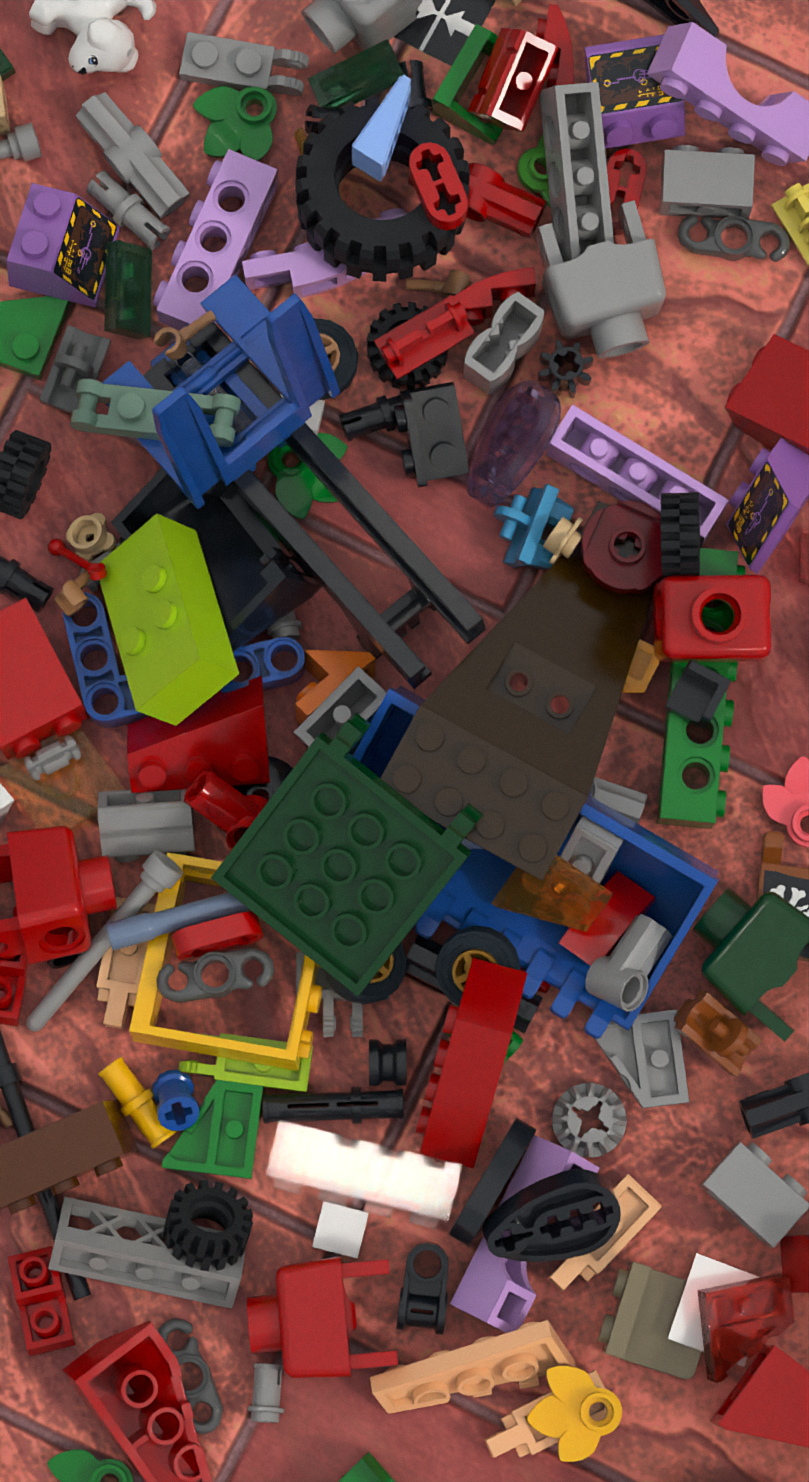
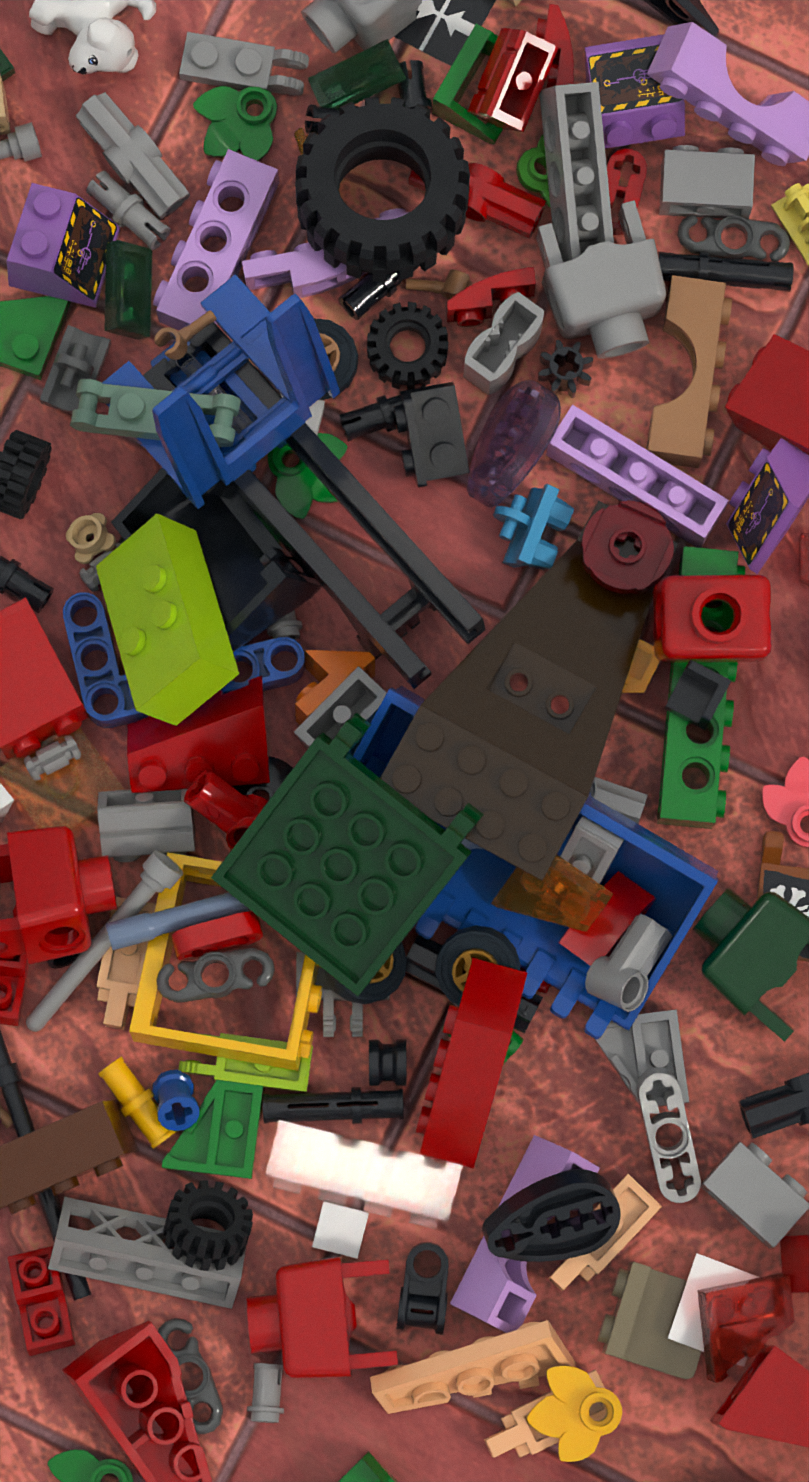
(72, 597): medium nougat hand -> none
(95, 571): red hinge -> none
(367, 293): none -> black pin
(378, 138): light blue slope -> none
(424, 336): red hinge -> none
(447, 181): red beam -> none
(492, 1182): black piece -> none
(563, 539): tan plate -> none
(567, 1124): light grey gear -> none
(680, 534): black tyre -> none
(688, 1164): none -> light grey beam
(694, 319): none -> medium nougat arch
(716, 1032): dark orange hips -> none
(730, 271): none -> black pin

